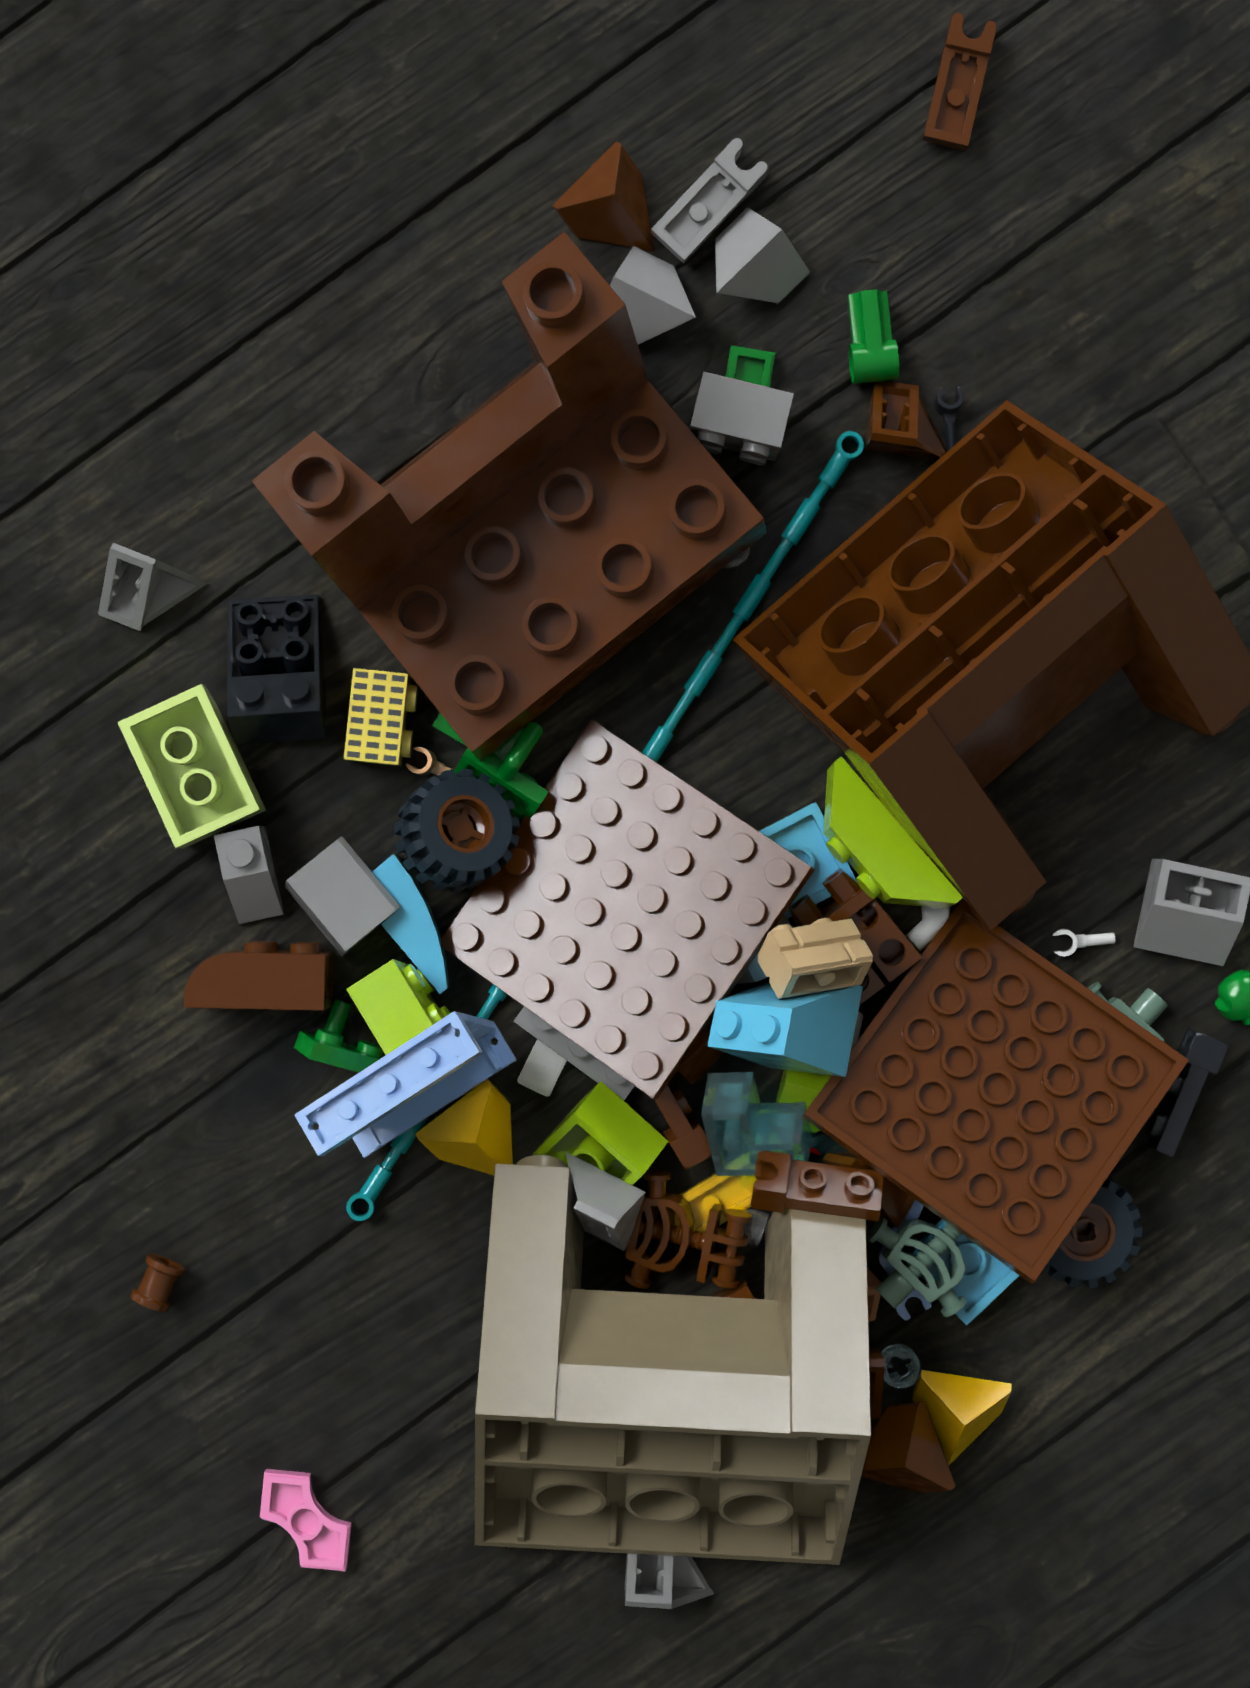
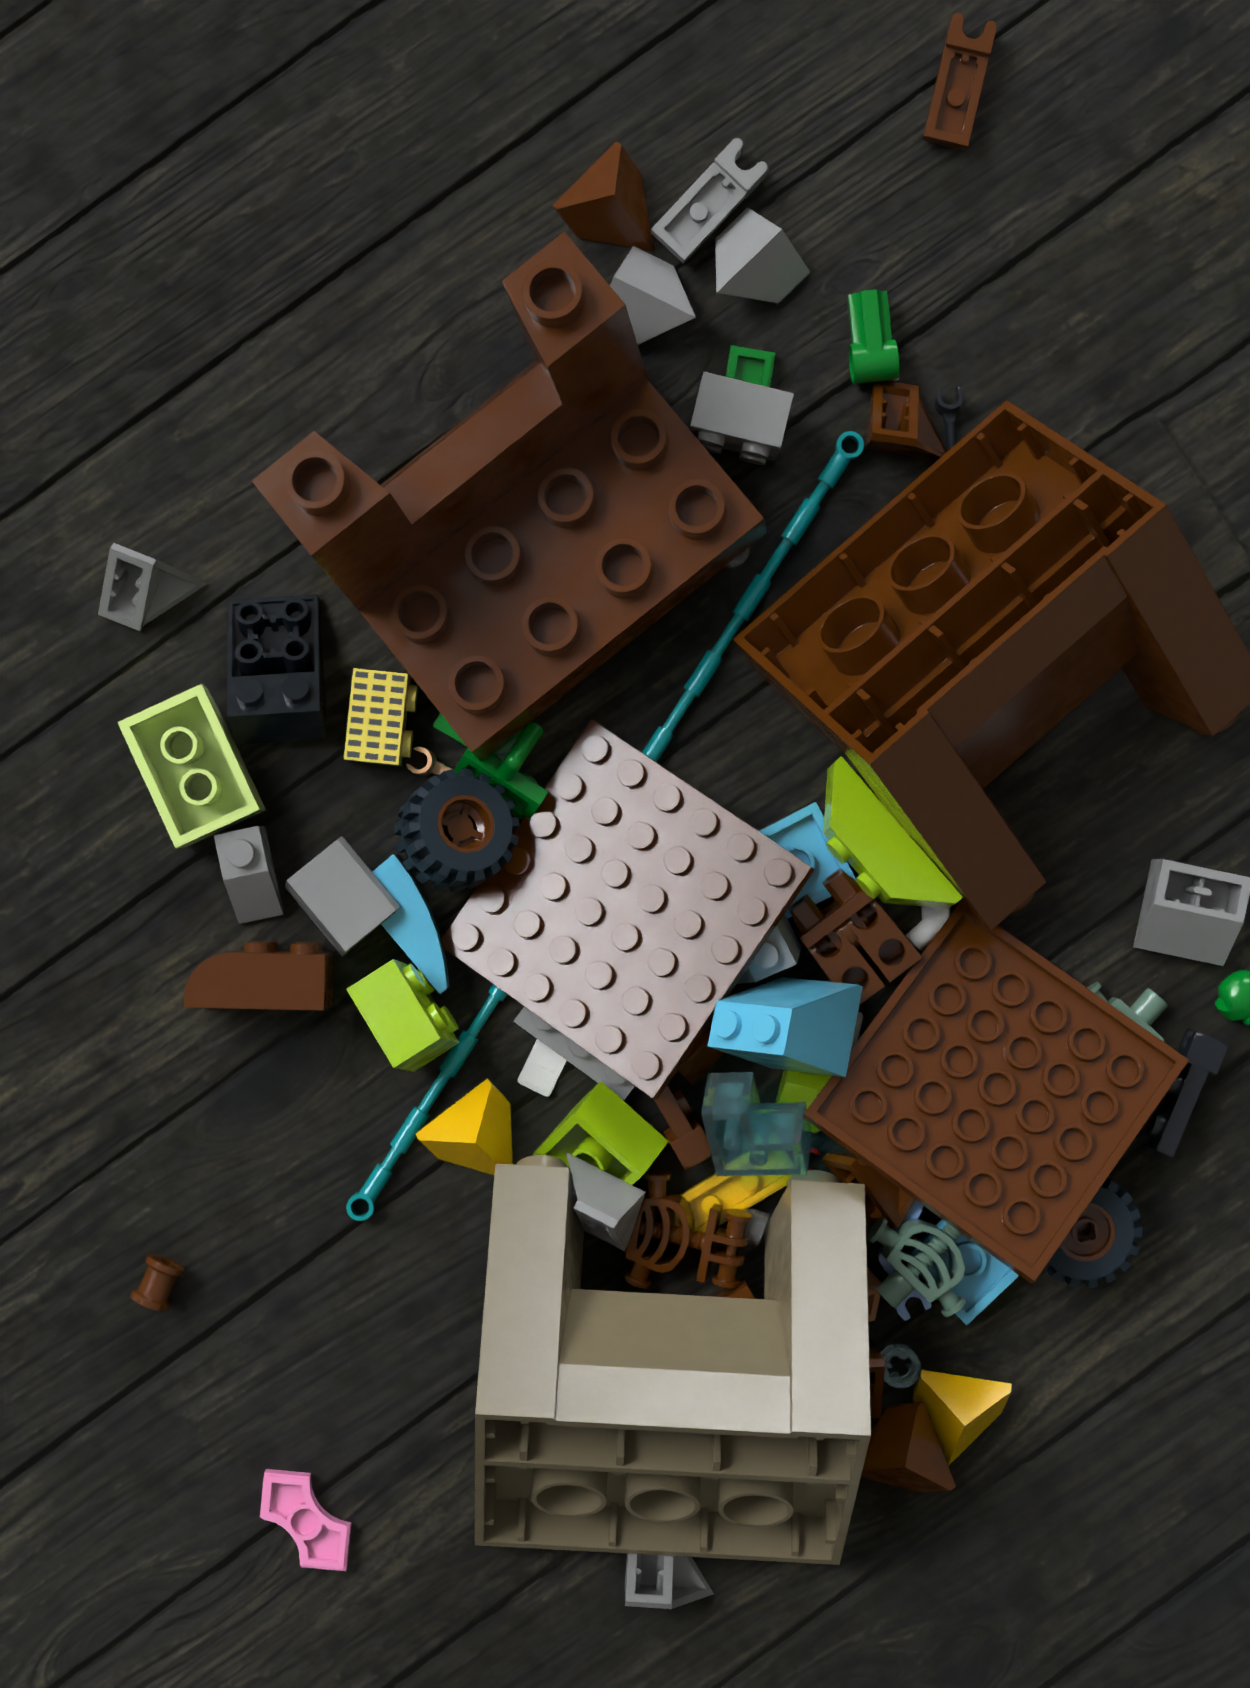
(328, 1043): green plate -> none
(407, 1085): light blue panel -> none
(814, 957): tan brick -> none
(815, 1187): reddish brown plate -> none
(1083, 940): white hand -> none

